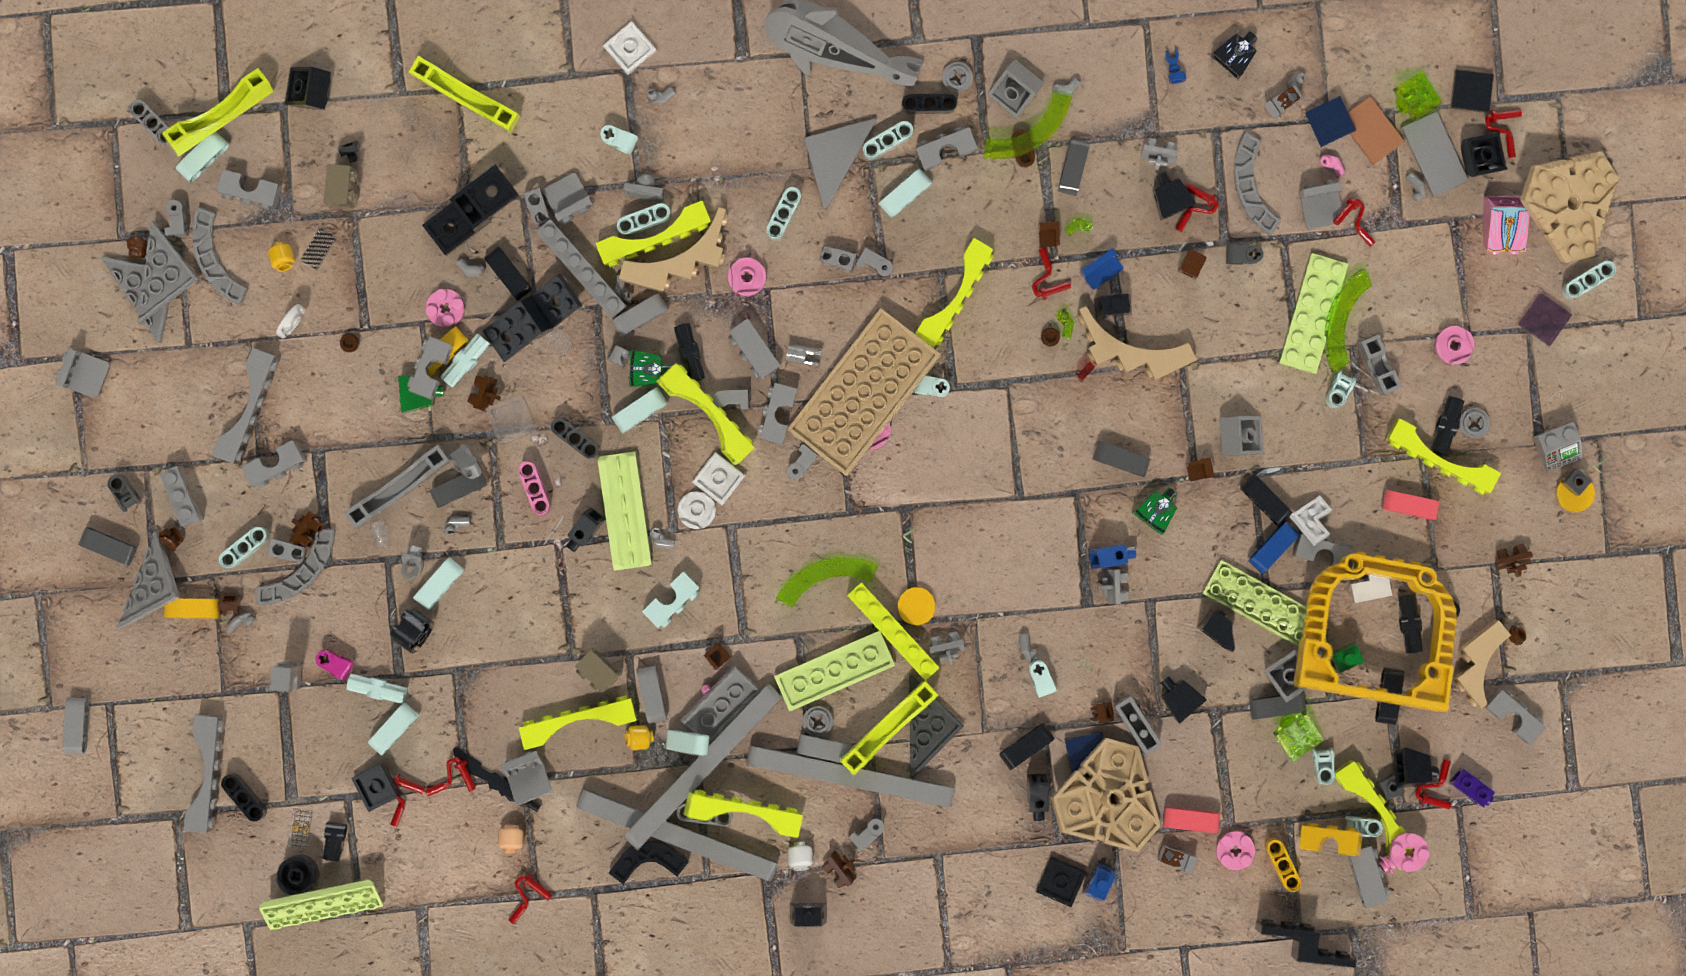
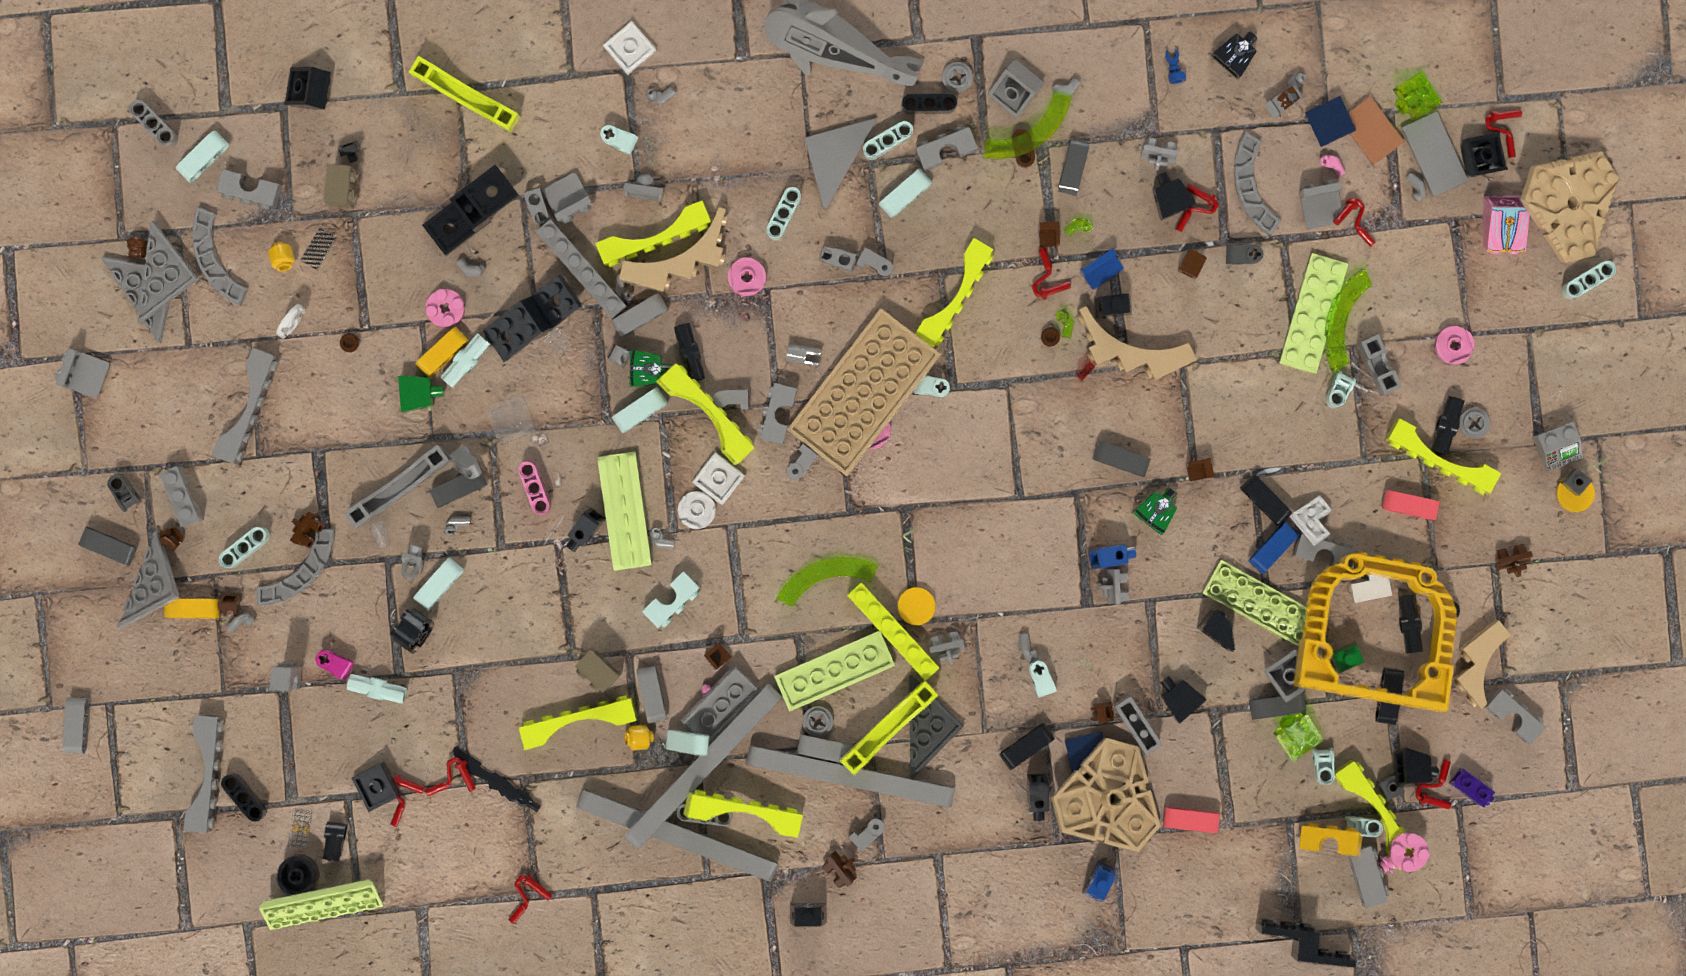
(177, 219): light grey leg -> none
(247, 93): neon yellow arch -> none
(286, 550): light grey leg -> none
(289, 458): light grey arch -> none
(393, 729): light aqua beam -> none
(433, 352): light grey arch -> none
(486, 393): reddish brown hips -> none
(508, 273): black beam -> none
(510, 838): light nougat head -> none
(527, 777): light grey bracket -> none
(566, 437): dark grey beam -> none
(648, 852): black plate -> none
(653, 221): light aqua beam -> none
(753, 349): light grey brick -> none
(800, 856): white head -> none
(1061, 881): black tile -> none
(1177, 859): leg -> none
(1241, 435): light grey slope -> none
(1243, 858): bright pink plate -> none
(1289, 871): yellow beam -> none
(1472, 91): black tile -> none
(1517, 636): reddish brown plate -> none
(1544, 319): clear purple plate -> none

